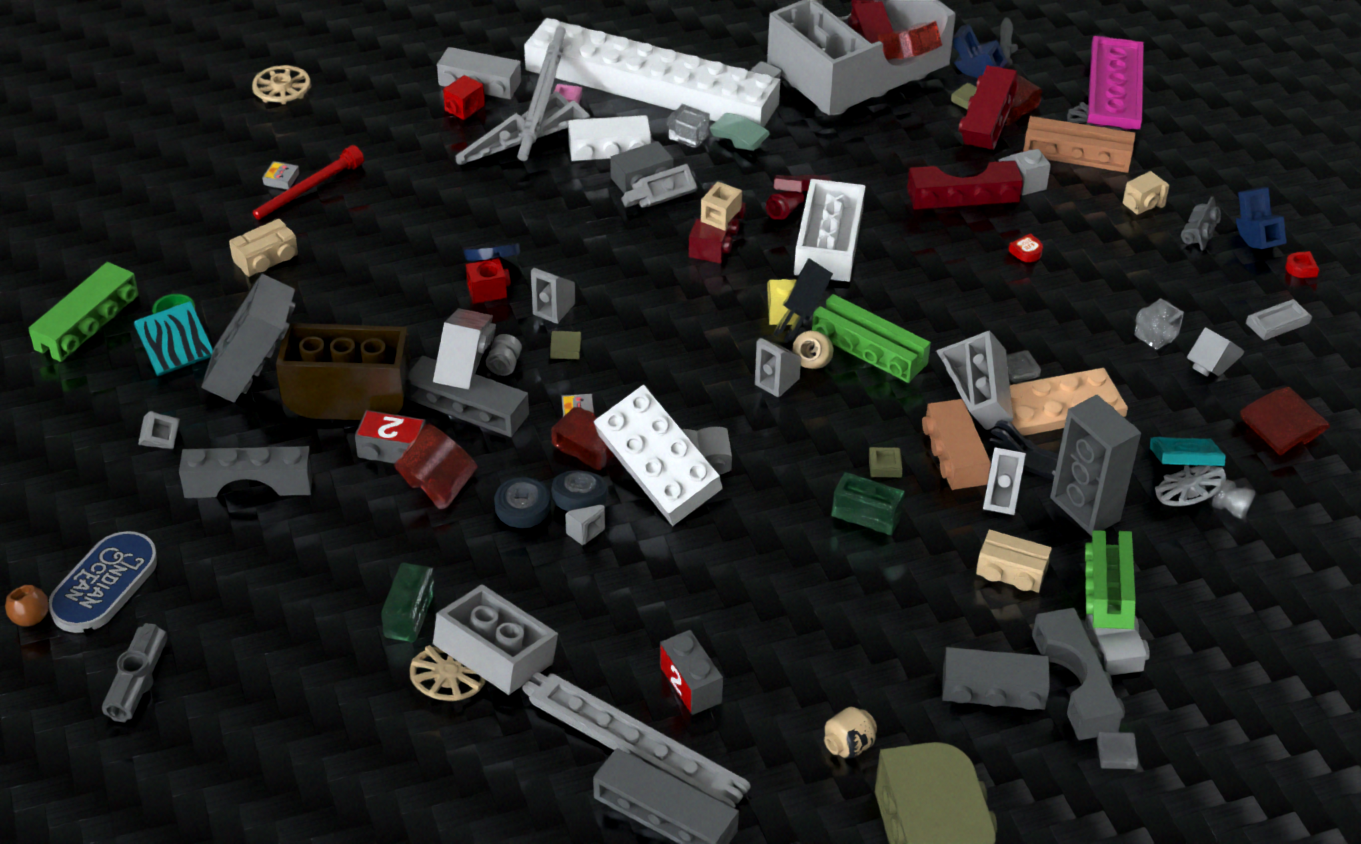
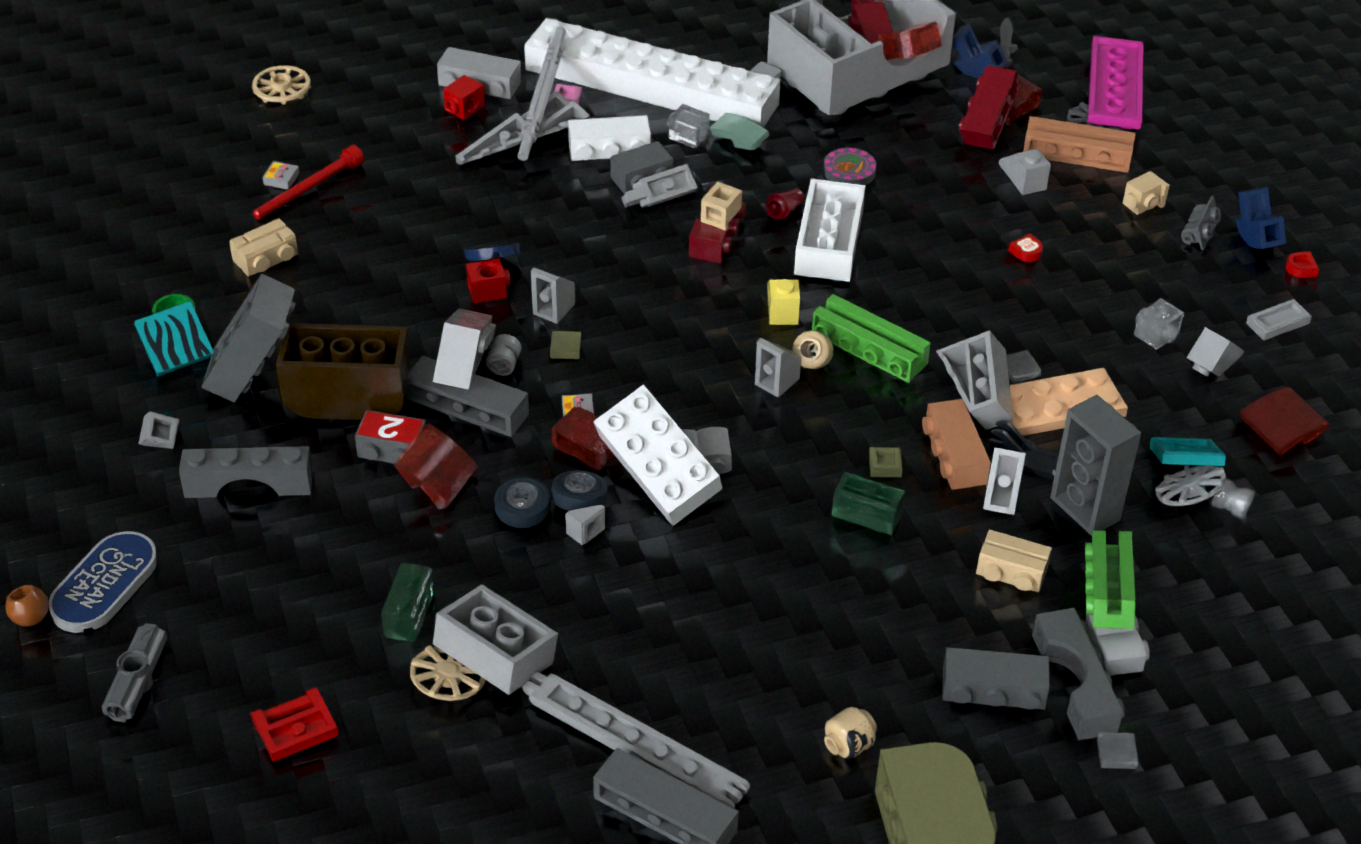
(84, 311): bright green brick -> none
(298, 730): none -> red plate
(691, 672): dark grey brick -> none
(796, 183): dark red tile -> none
(804, 297): black arm -> none
(850, 166): none -> dark grey tile
(935, 189): dark red arch -> none
(963, 95): olive tile -> none

